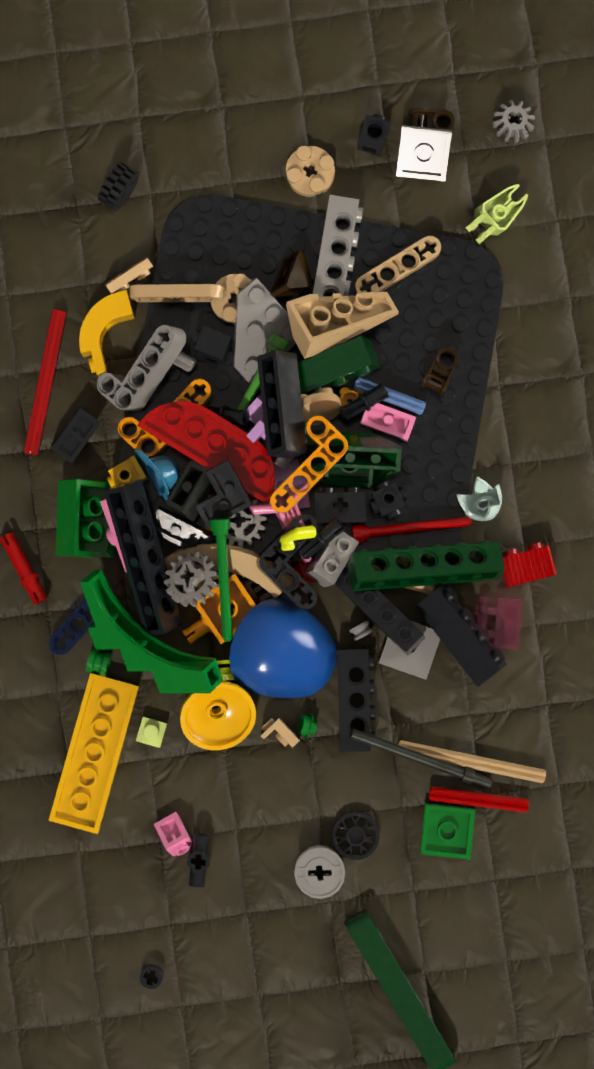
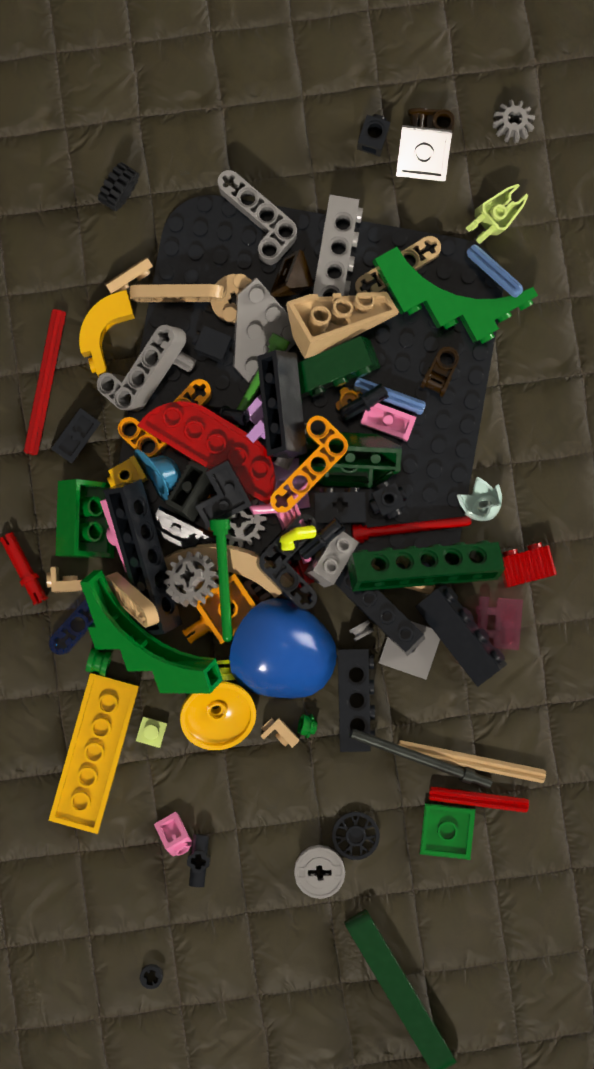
(69, 583): none -> tan bracket
(133, 600): none -> tan beam
(254, 212): none -> light grey beam
(306, 157): tan plate -> none
(322, 404): tan tile -> none
(411, 289): none -> green arch
(495, 271): none -> medium blue axle

